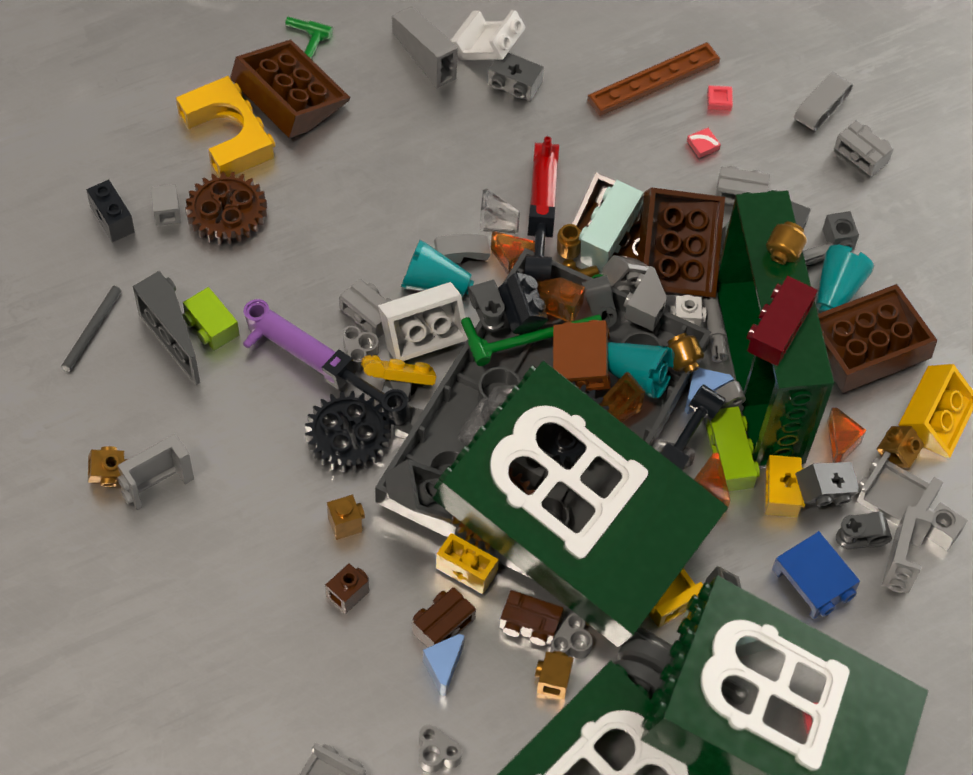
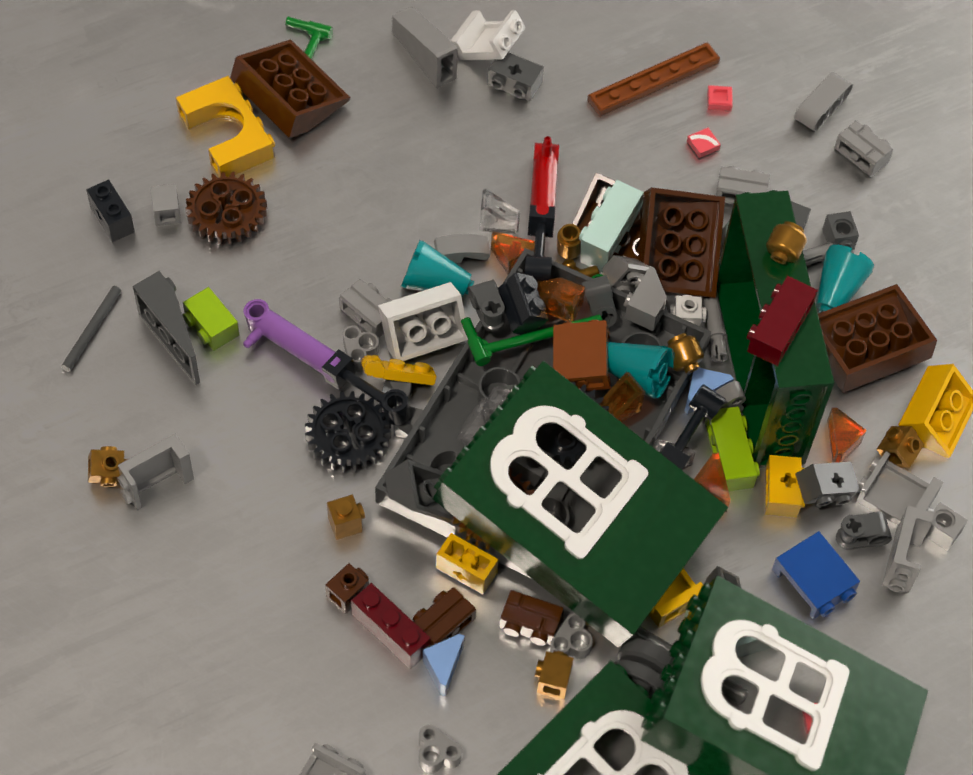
(390, 625): none -> dark red brick

